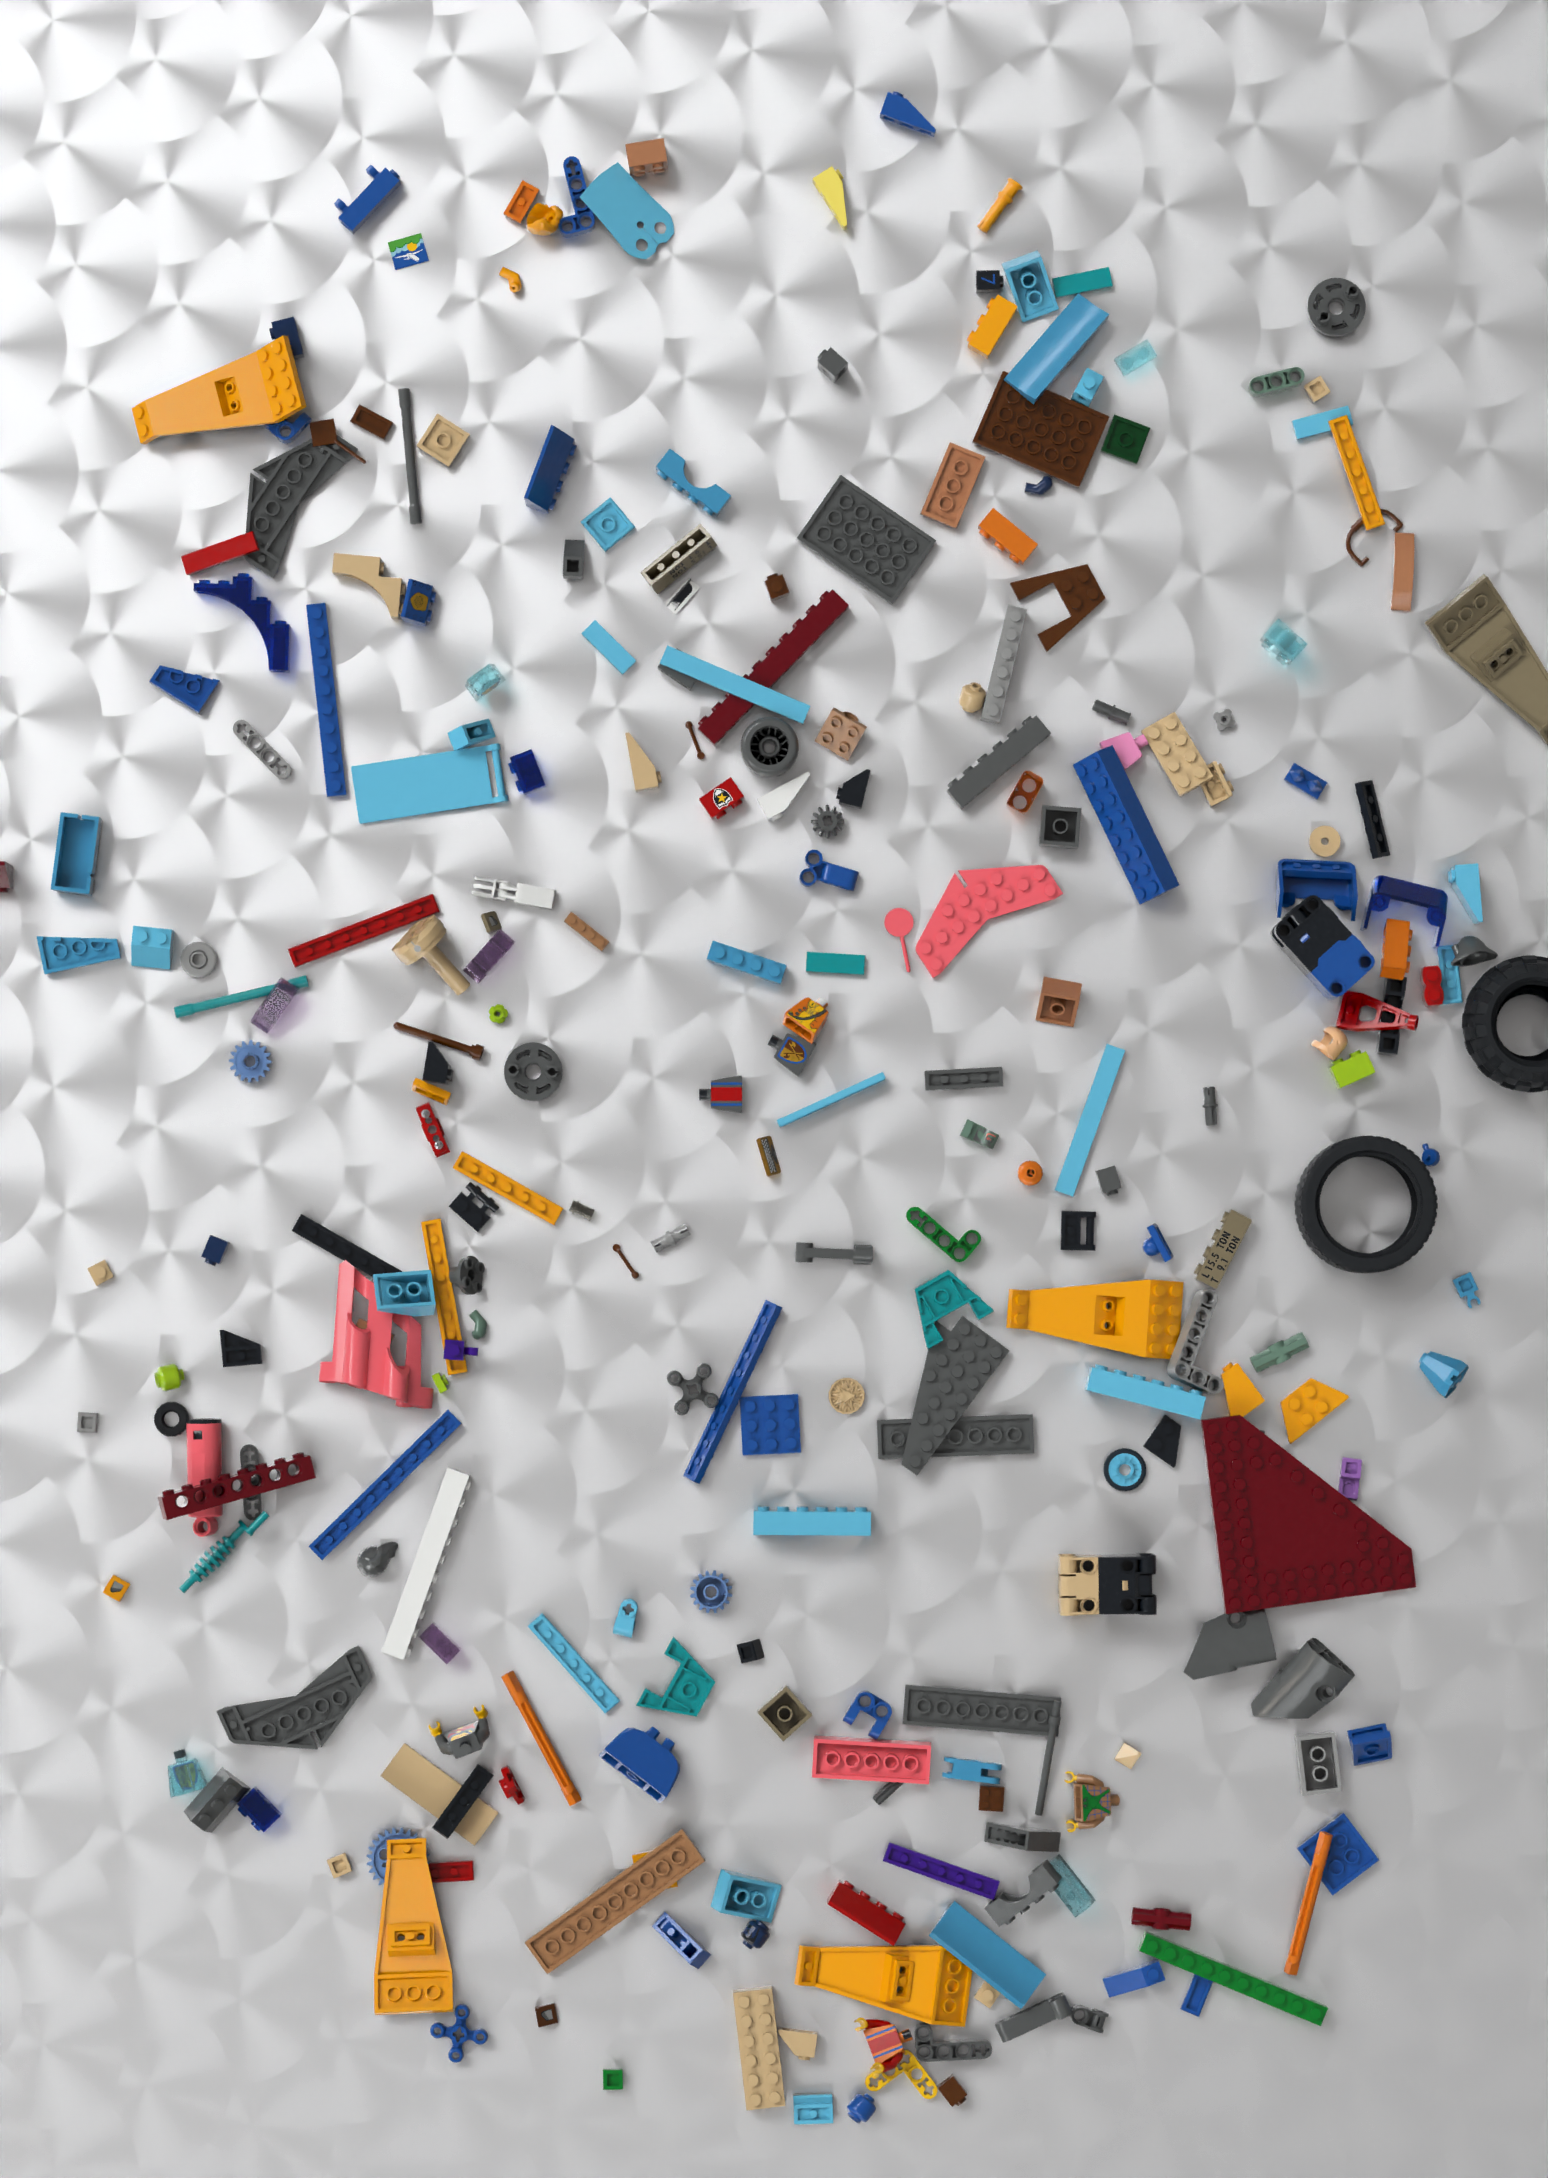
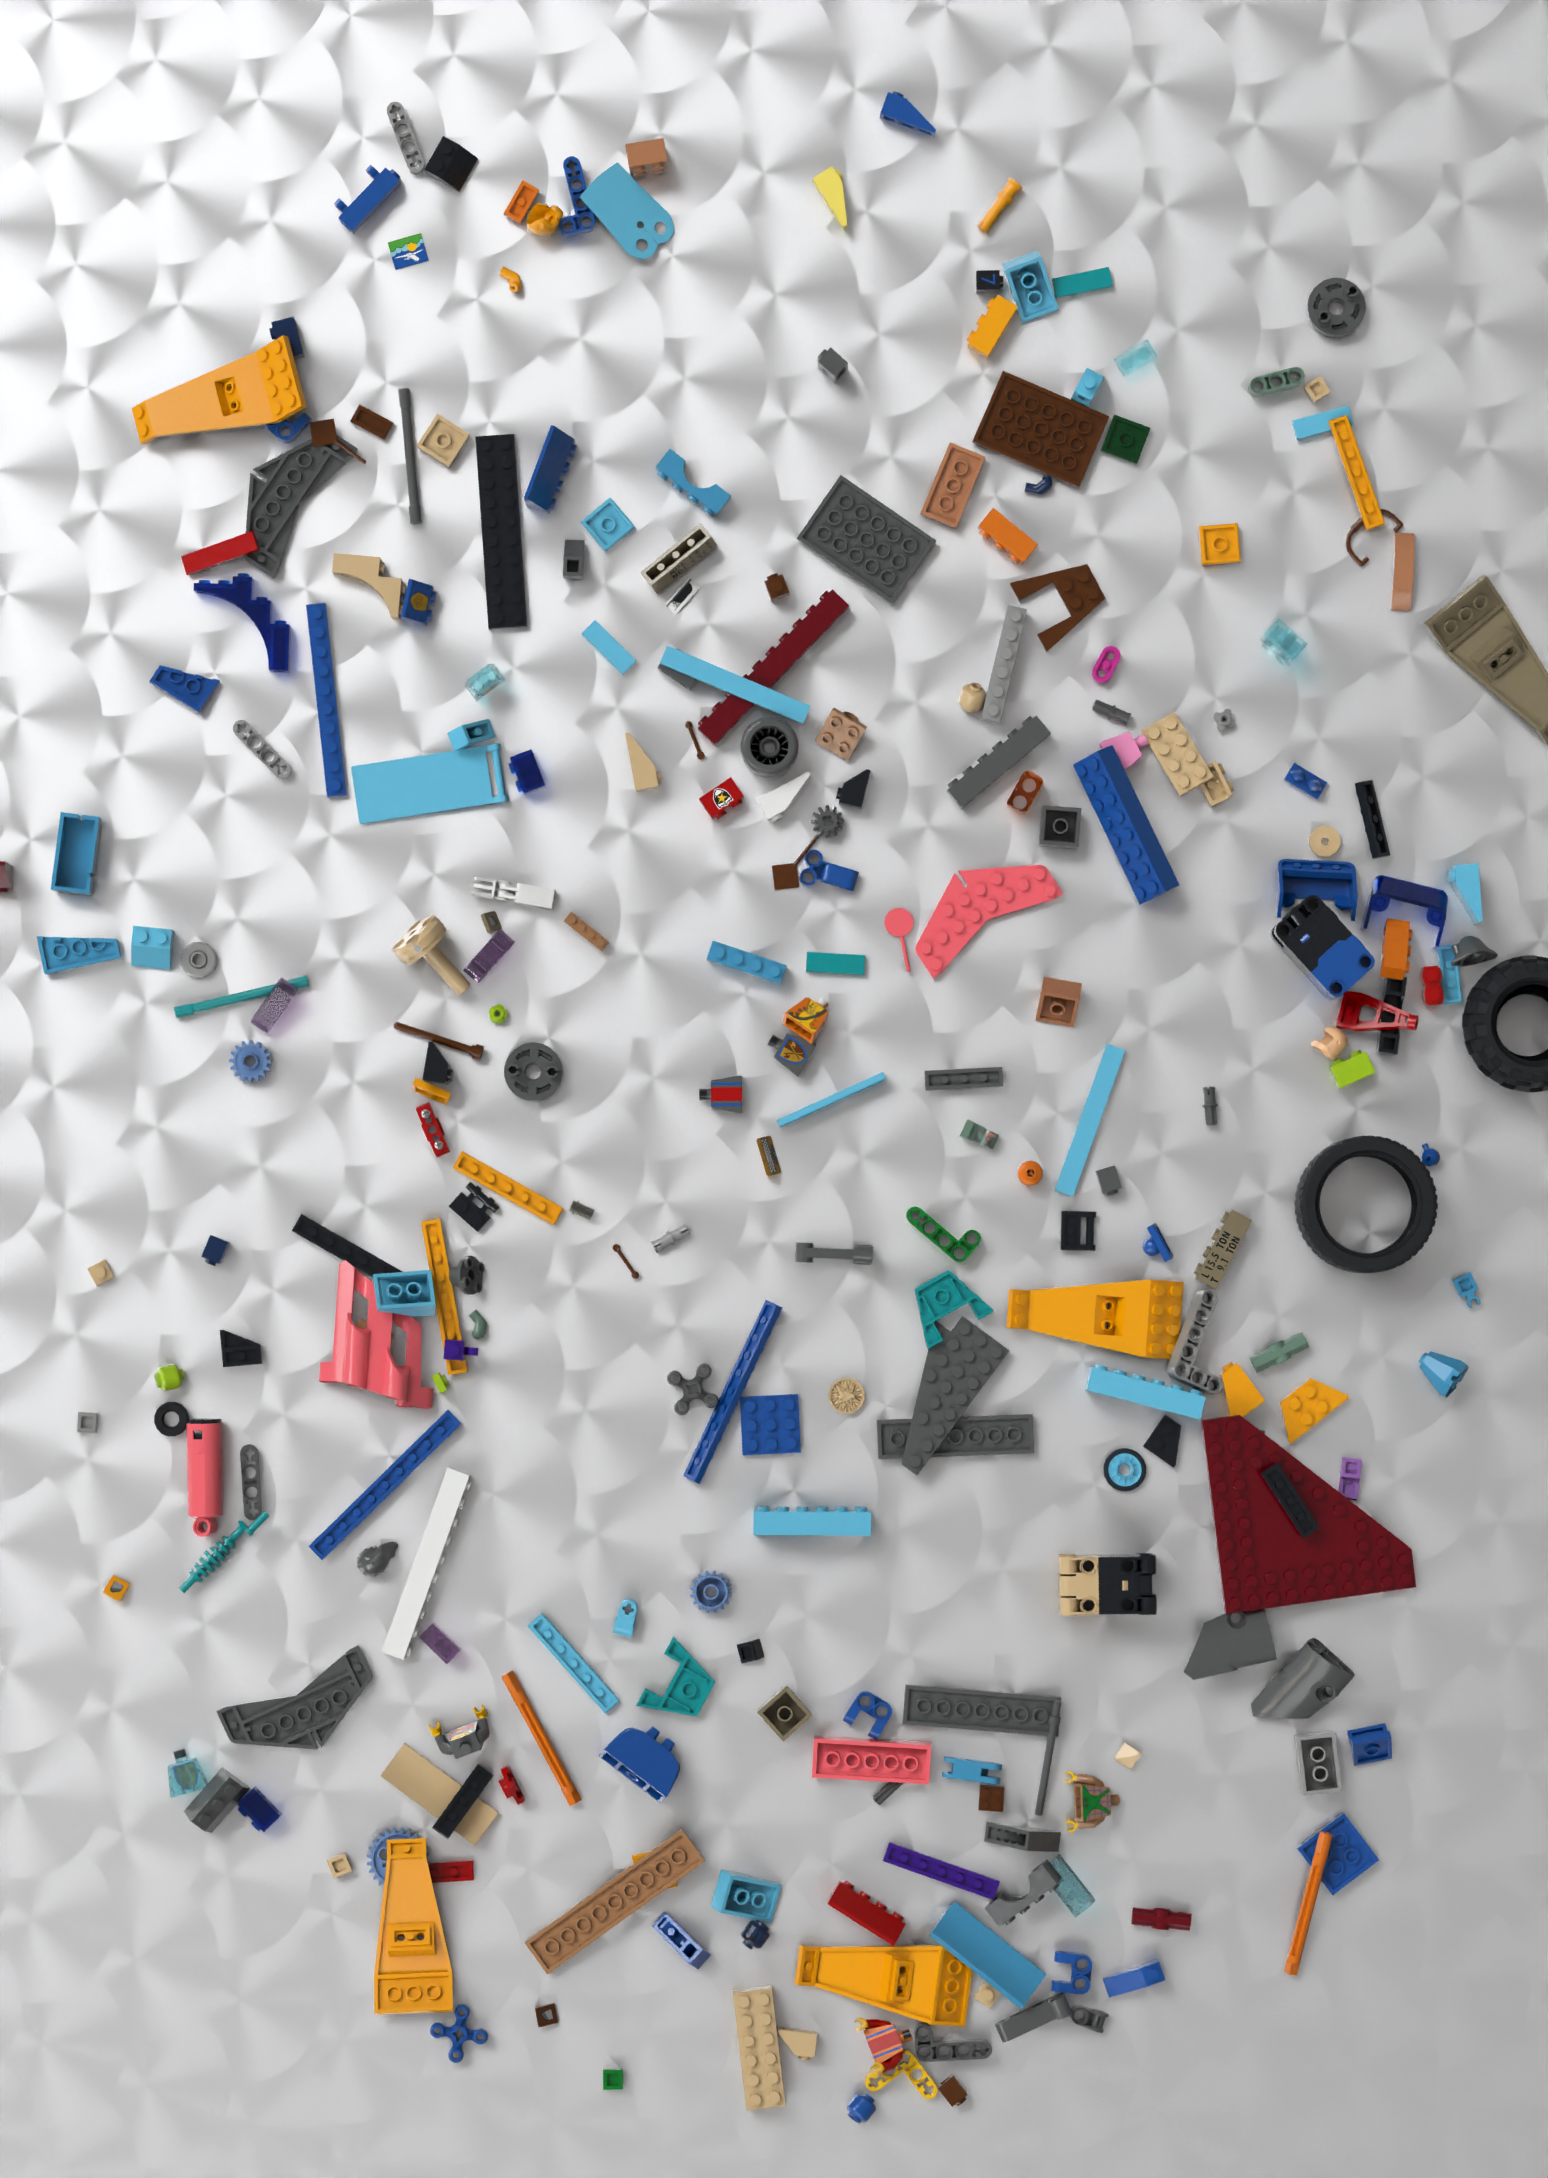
(303, 1472): dark red brick -> none
(363, 930): red tile -> none
(404, 138): none -> light grey beam
(450, 164): none -> black slope
(501, 531): none -> black plate
(786, 875): none -> reddish brown piece
(813, 2108): medium azure plate -> none
(1056, 348): dark azure arch -> none
(1076, 1973): none -> blue piece
(1105, 664): none -> dark pink plate
(1196, 1995): blue tile -> none
(1219, 544): none -> light orange plate
(1232, 1978): green brick -> none
(1289, 1500): none -> black plate

